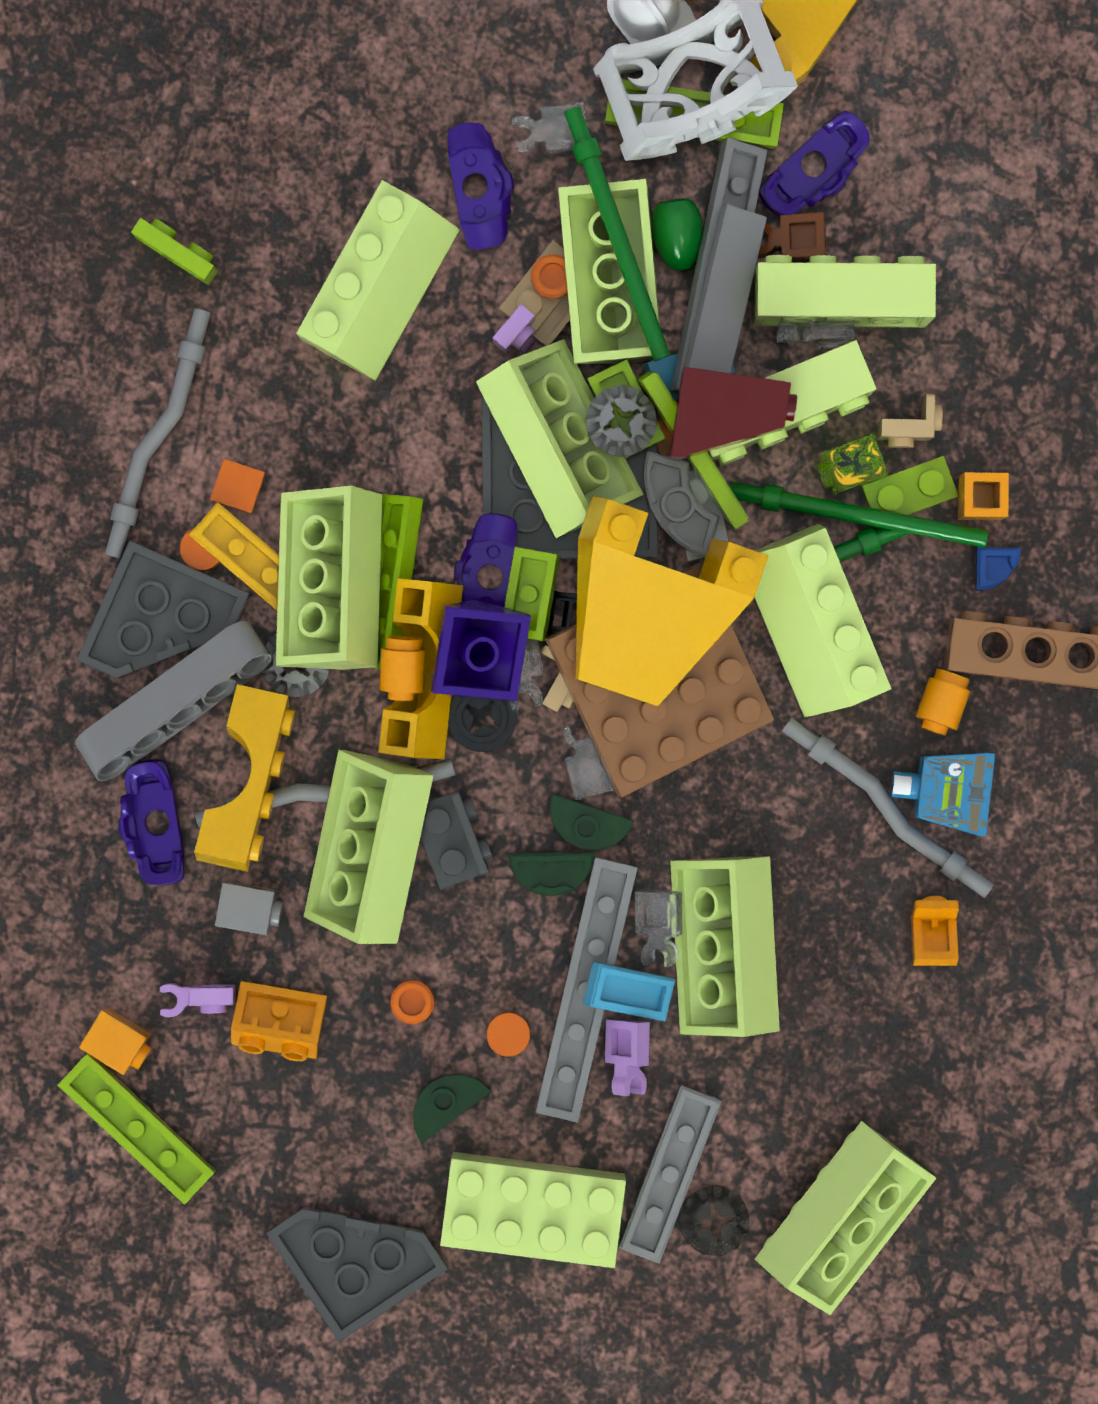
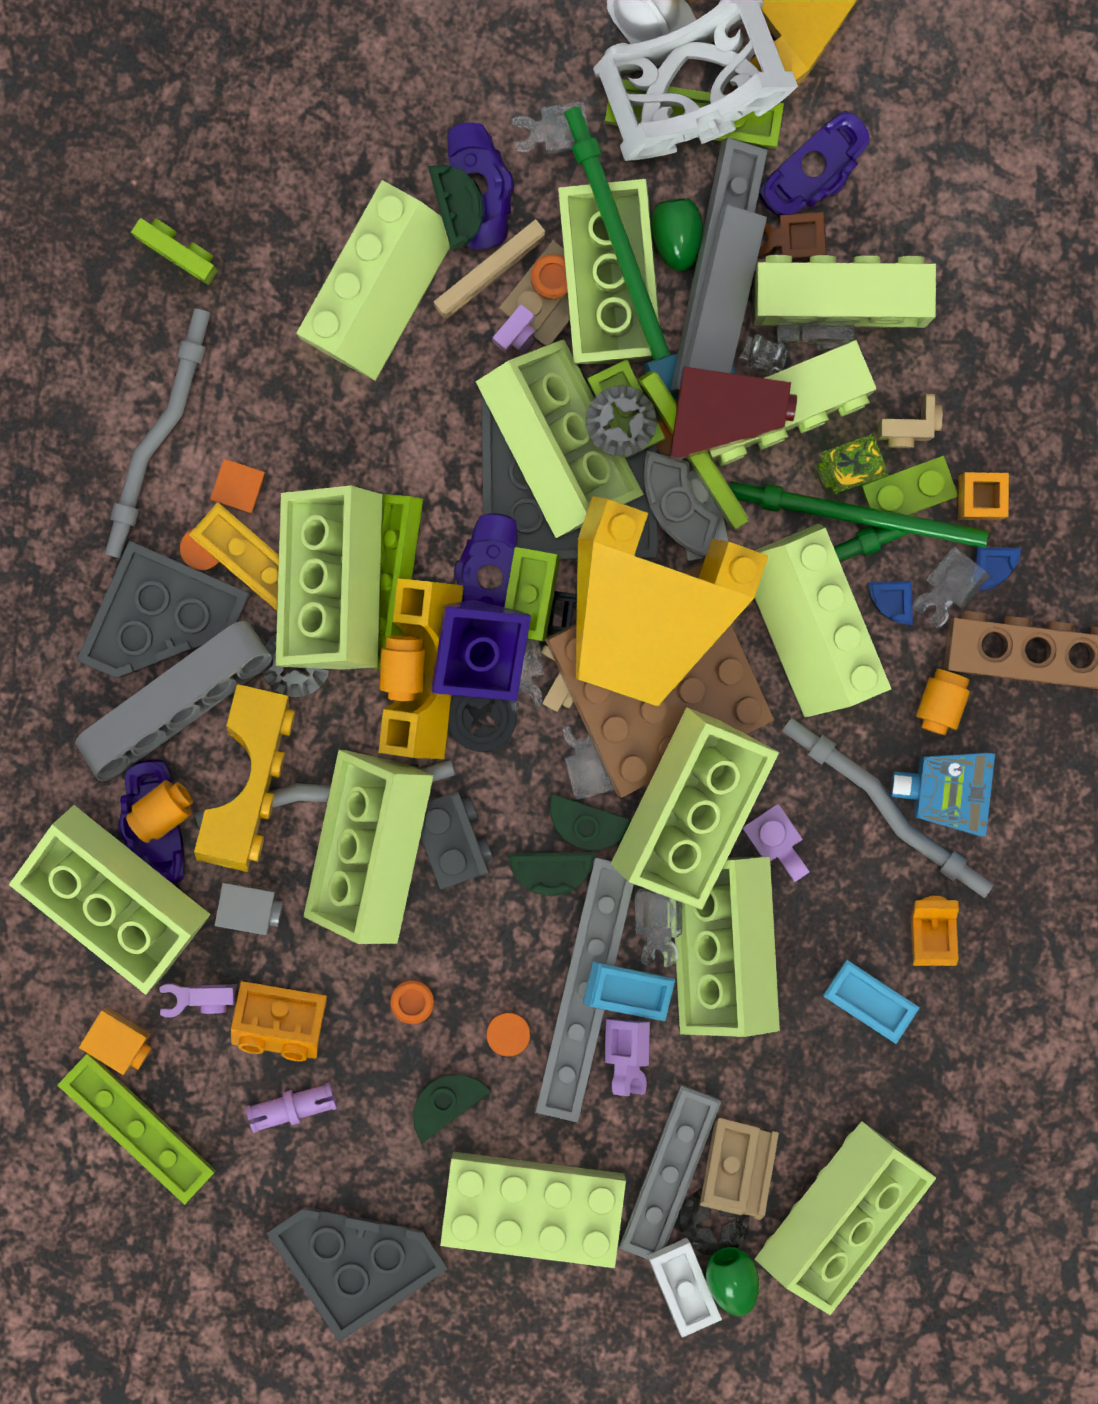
(109, 899): none -> yellowish green brick
(160, 811): none -> light orange brick
(291, 1107): none -> lavender pin
(459, 204): none -> dark green plate
(490, 269): none -> tan tile
(684, 1287): none -> white plate
(693, 809): none -> yellowish green slope
(733, 1281): none -> green animal
(739, 1168): none -> tan plate
(764, 355): none -> clear plate
(774, 837): none -> lavender plate
(870, 1001): none -> medium azure tile
(893, 600): none -> blue tile
(955, 581): none -> clear plate

